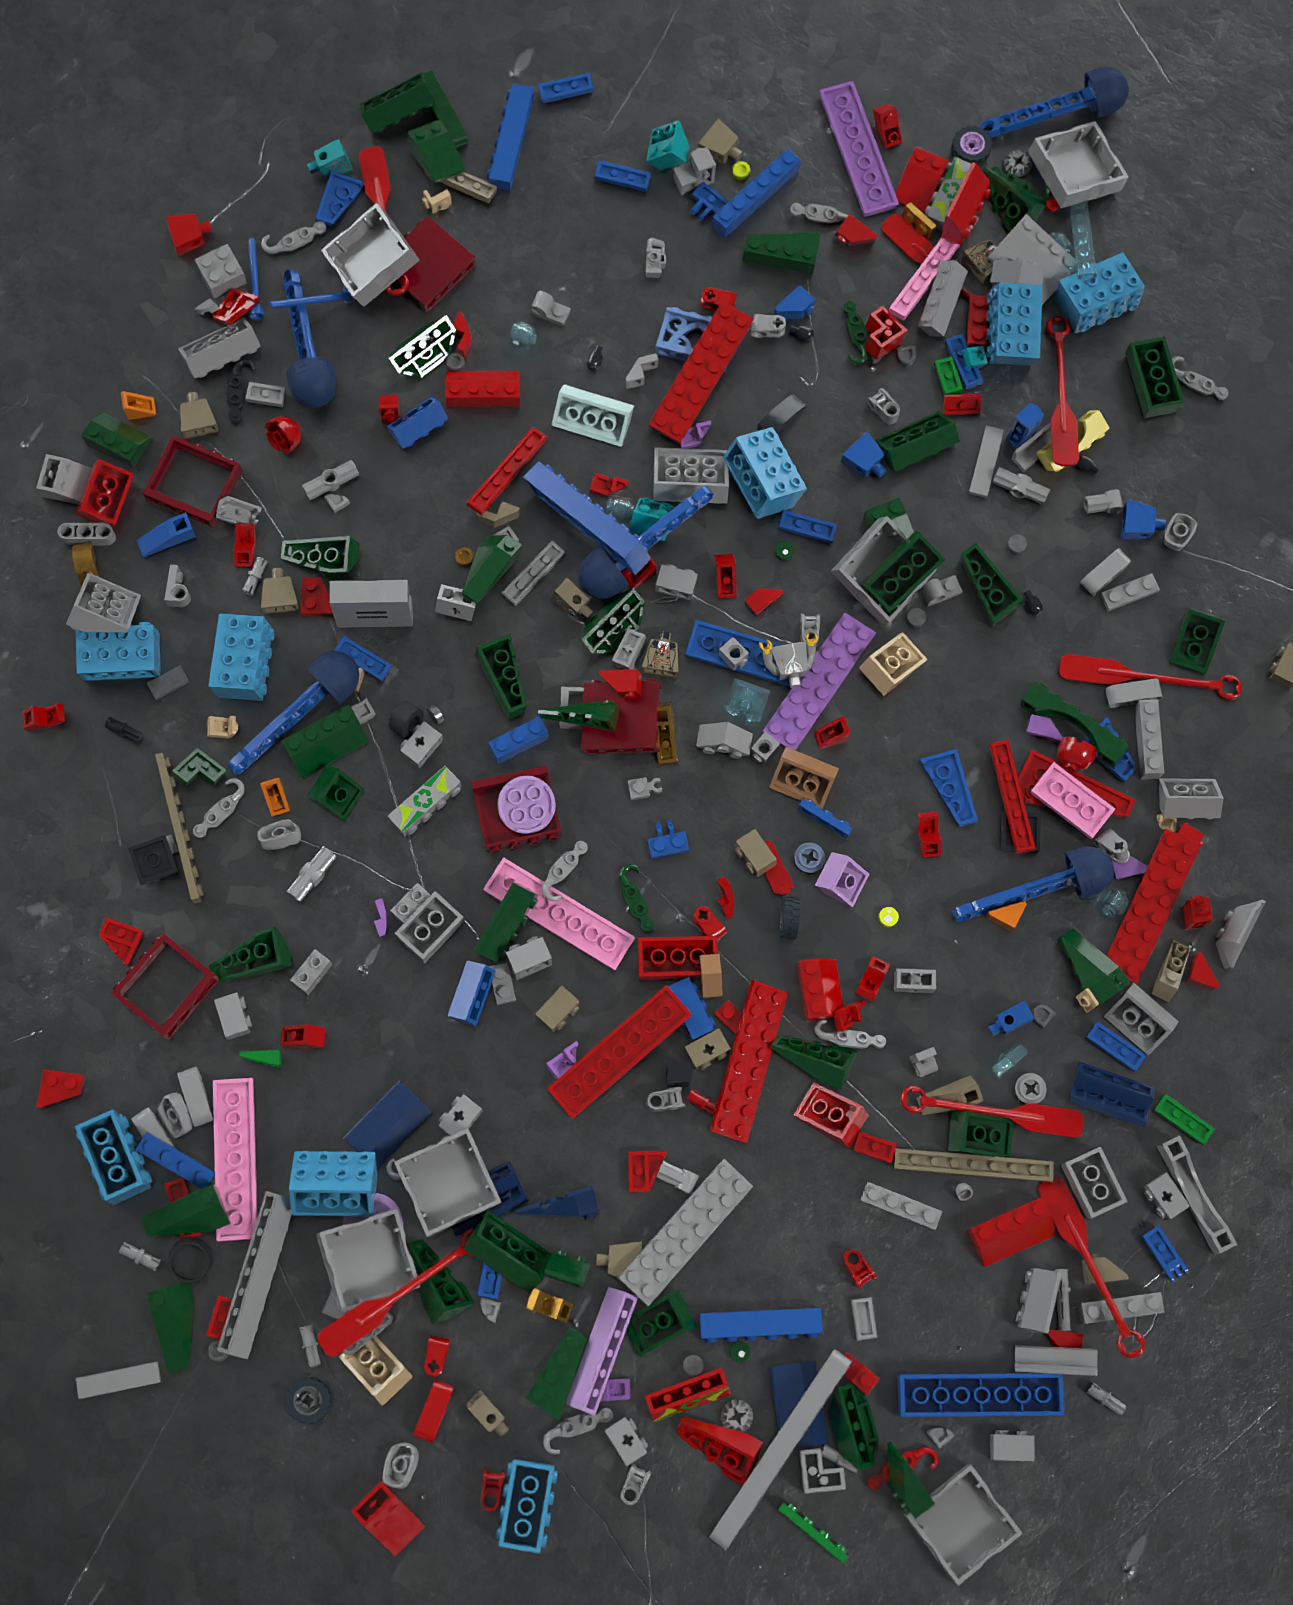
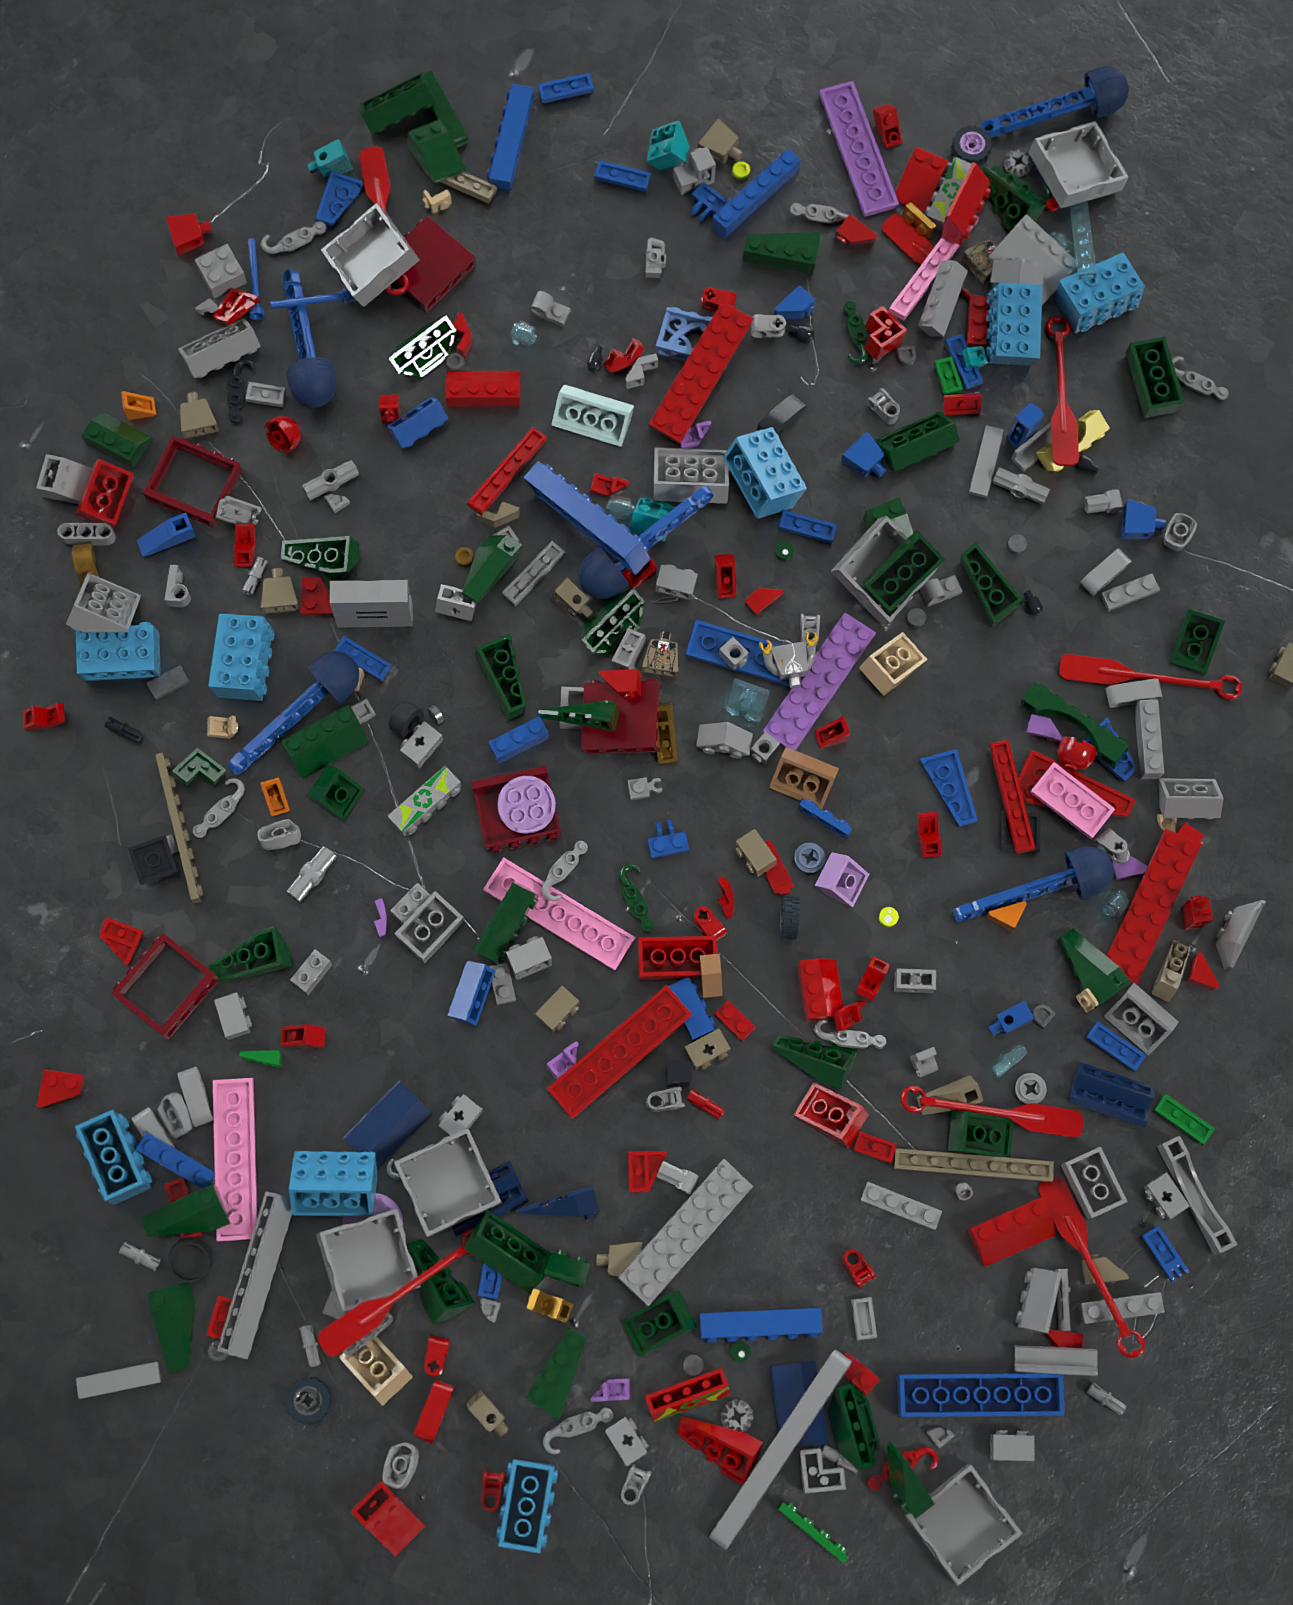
(601, 1351): lavender brick -> none
(619, 360): none -> red slope
(748, 1062): red plate -> none

